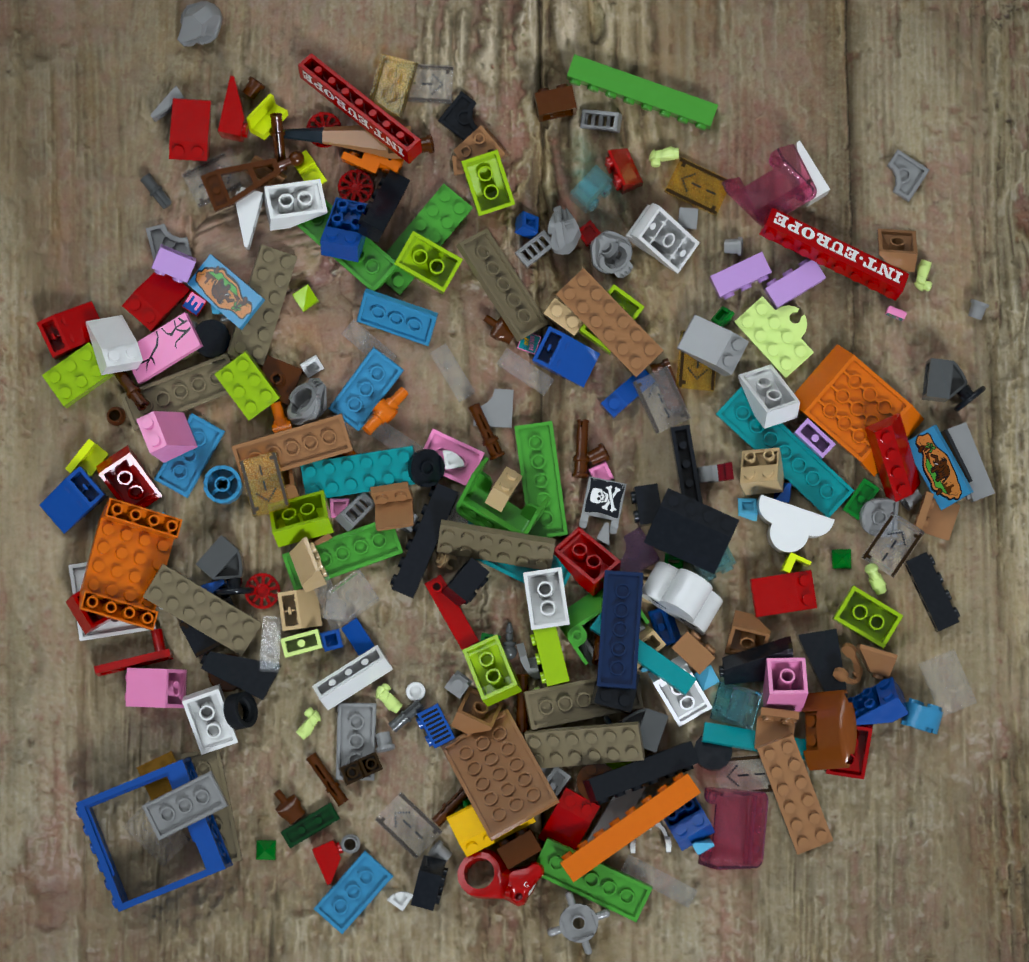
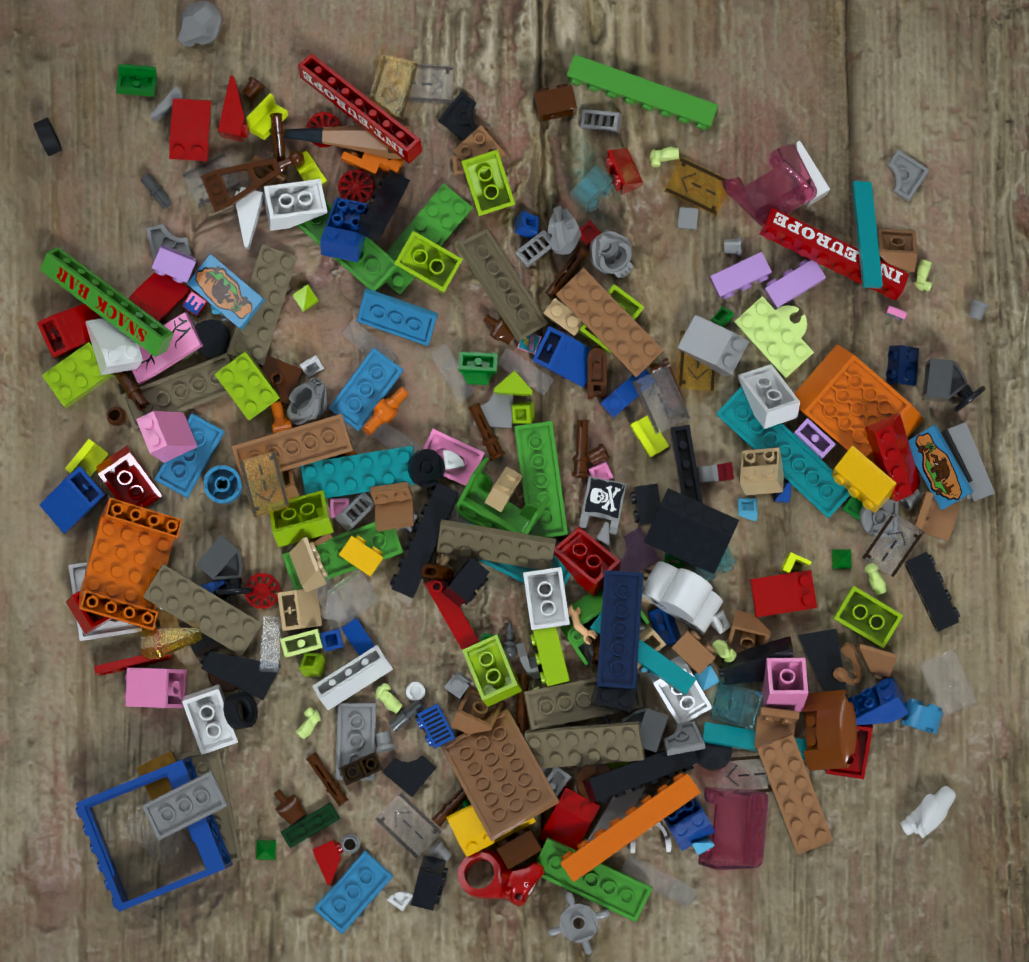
(47, 137): none -> black tyre
(107, 301): none -> bright green brick
(136, 80): none -> green bracket
(167, 640): none -> clear yellow slope
(312, 664): none -> lime slope
(362, 556): none -> yellow brick
(409, 775): none -> black tile
(427, 144): reddish brown piece -> none
(437, 571): none -> reddish brown piece
(477, 367): none -> green slope
(513, 386): none -> lime slope
(523, 412): none -> lime slope
(565, 274): none -> reddish brown pin
(579, 627): none -> light nougat arm
(597, 372): none -> reddish brown plate
(650, 441): none -> neon yellow panel
(662, 237): white brick -> none
(685, 739): none -> light grey tile
(720, 622): none -> white slope
(724, 651): none -> yellowish green arm
(790, 525): white brick -> none
(863, 480): none -> yellow slope
(867, 234): none -> teal tile
(902, 365): none -> dark blue bracket
(929, 812): none -> white animal

